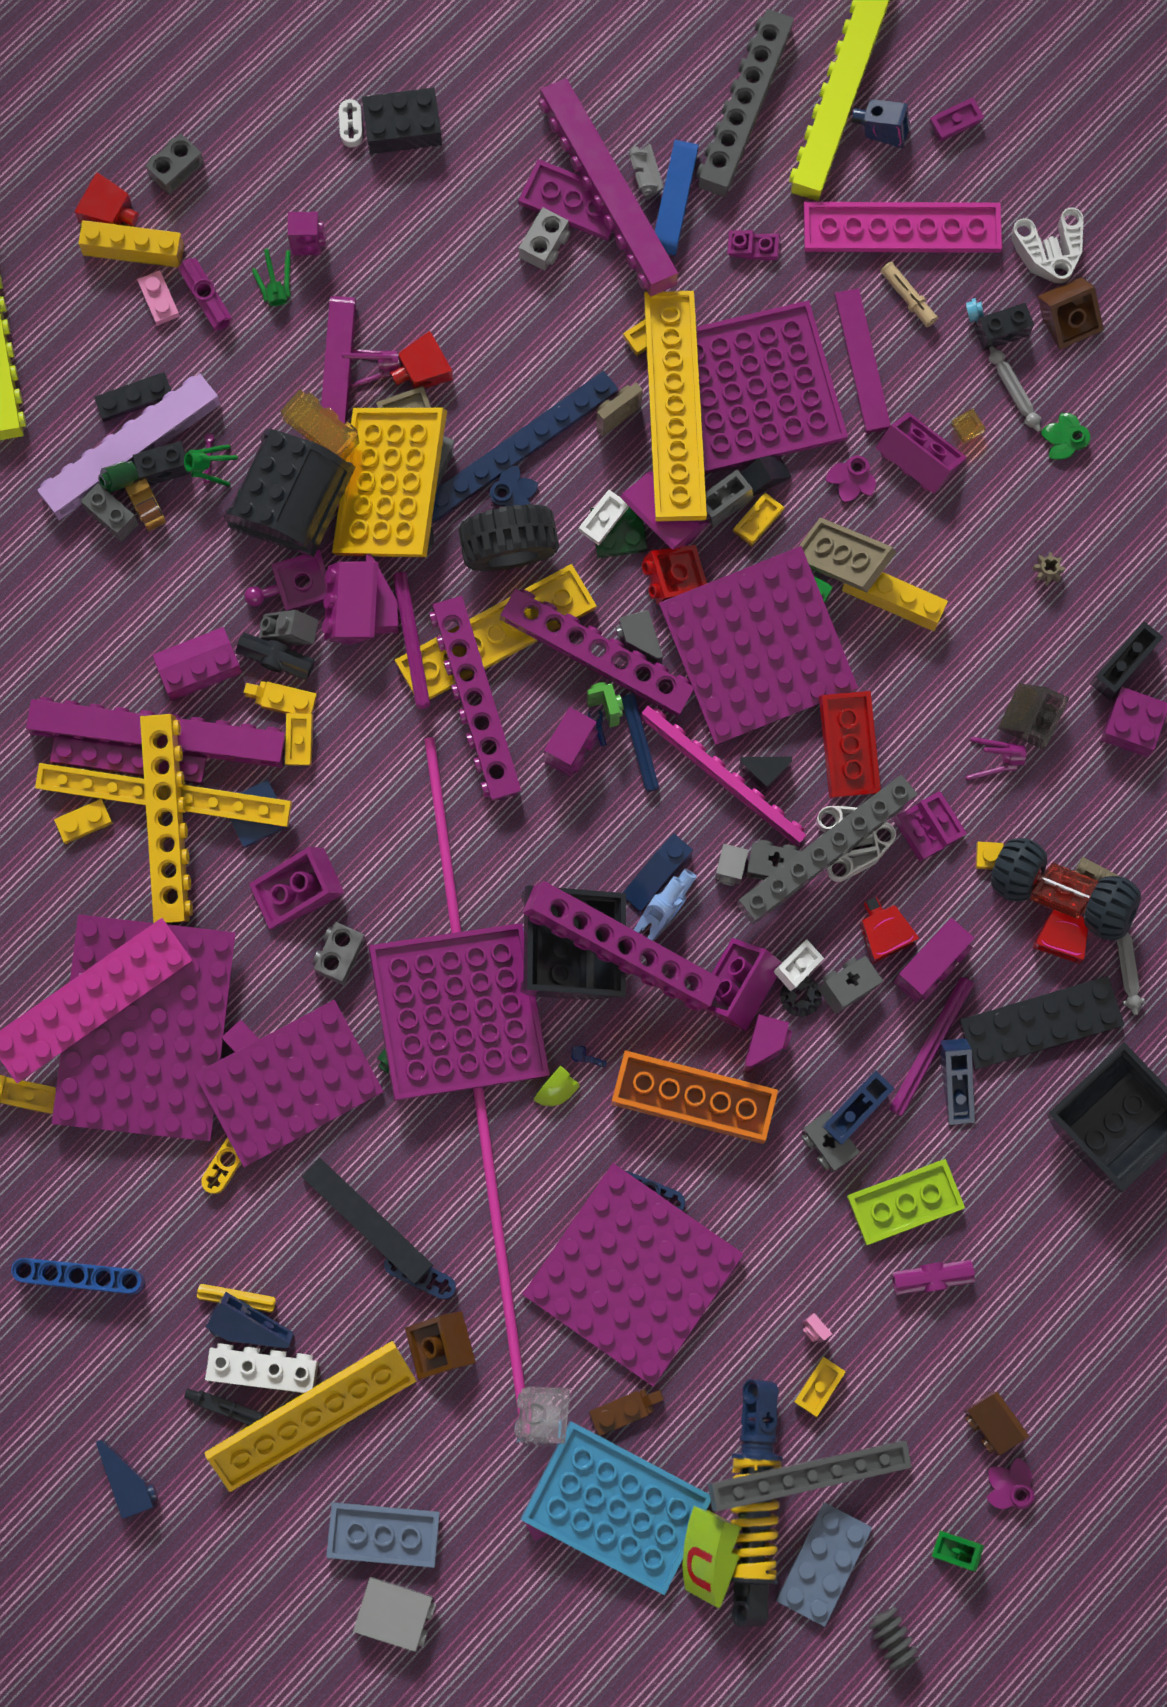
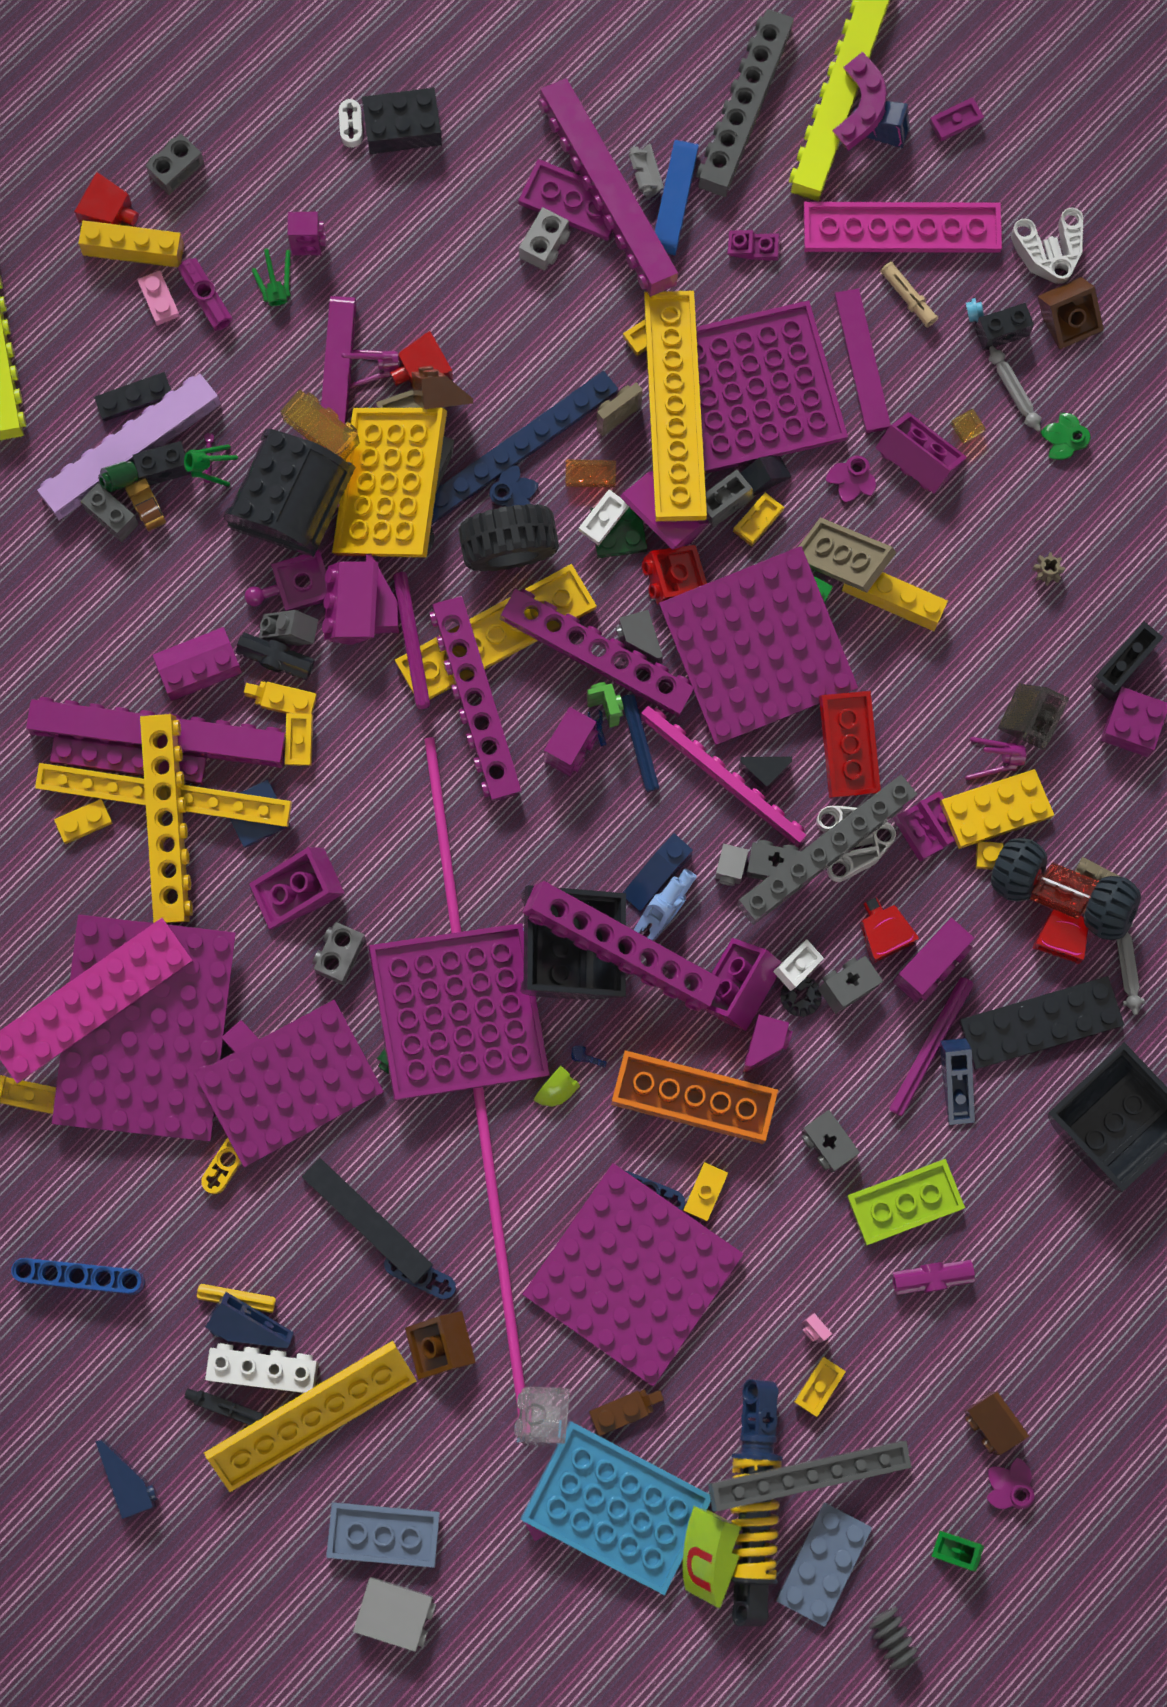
(436, 390): none -> reddish brown slope
(590, 473): none -> clear orange plate
(705, 1192): none -> yellow plate
(858, 1107): dark blue slope -> none
(872, 102): none -> magenta plate
(996, 808): none -> yellow plate

